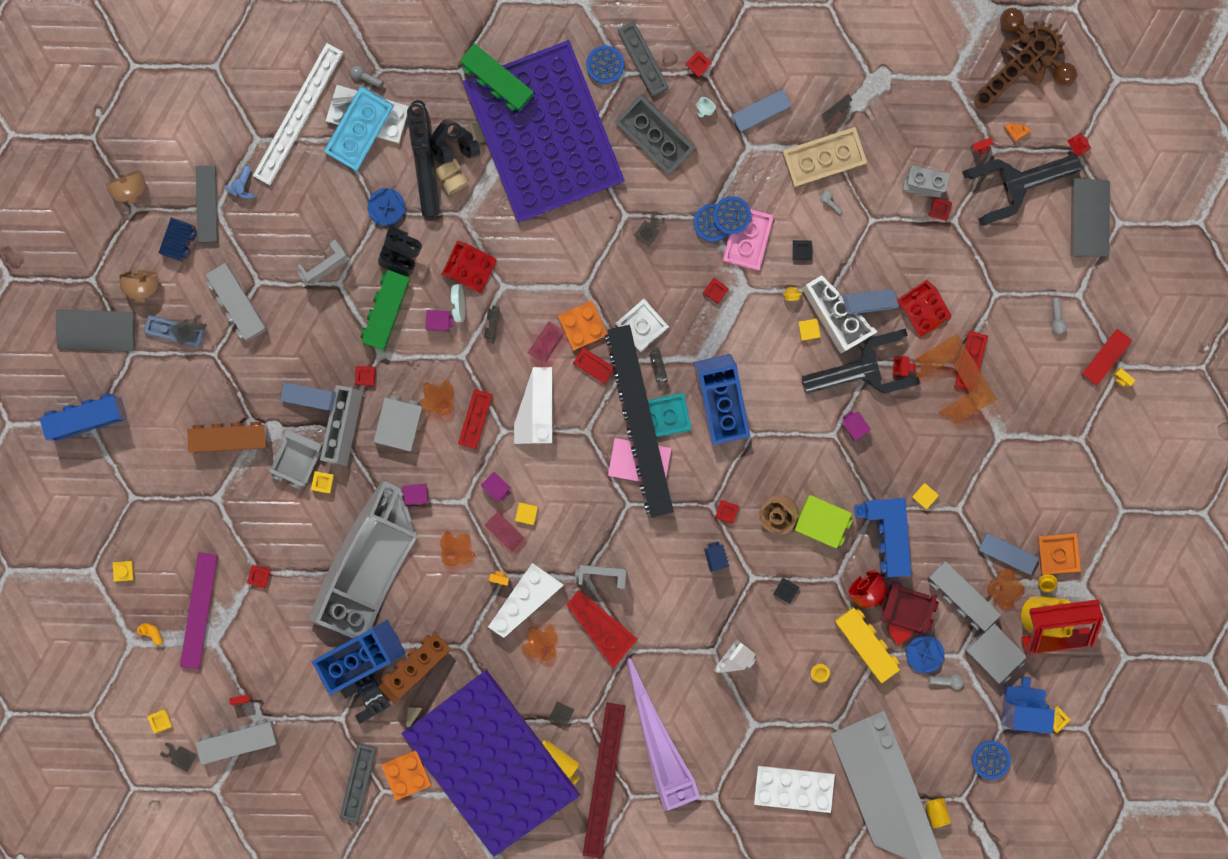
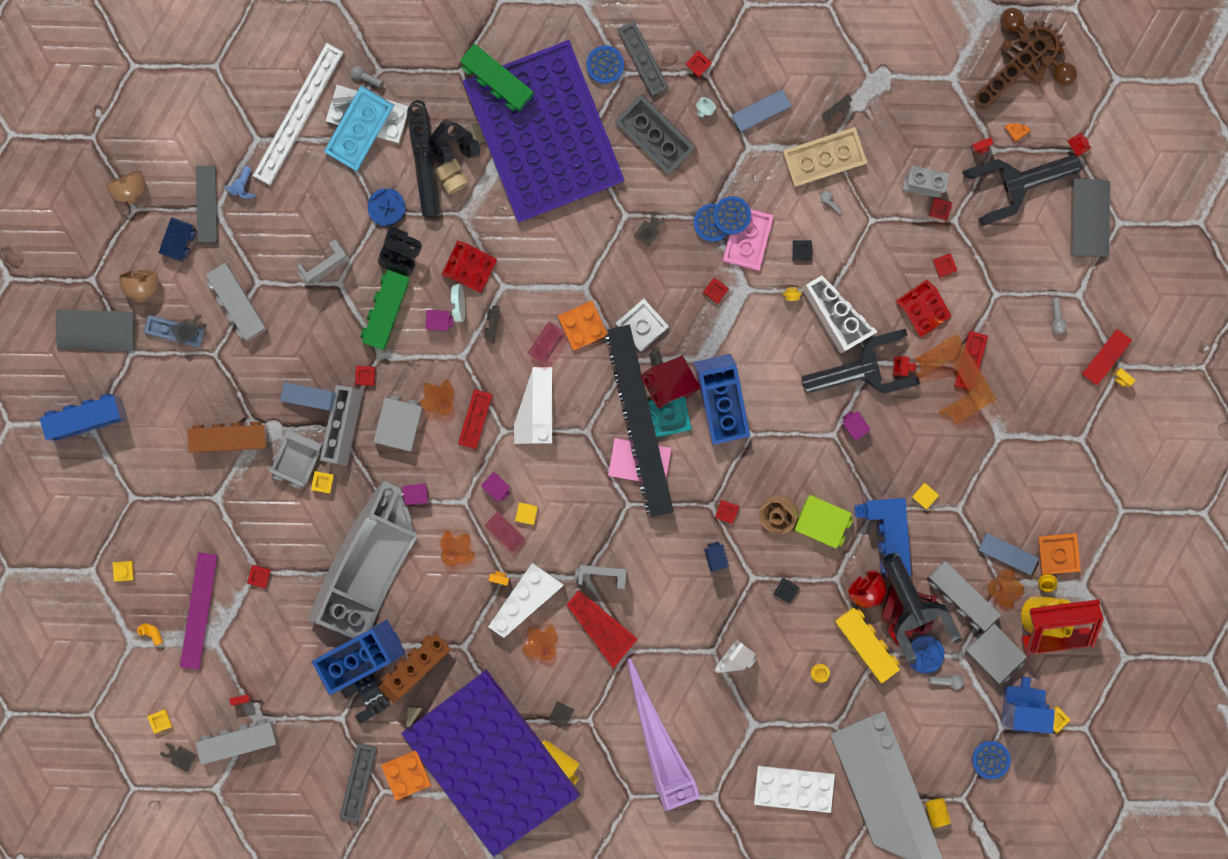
(593, 365): red tile -> none
(603, 780): dark red tile -> none
(670, 381): none -> dark red panel
(809, 329): yellow tile -> none
(870, 301): sand blue tile -> none
(915, 610): none -> black piece
(944, 265): none -> red tile

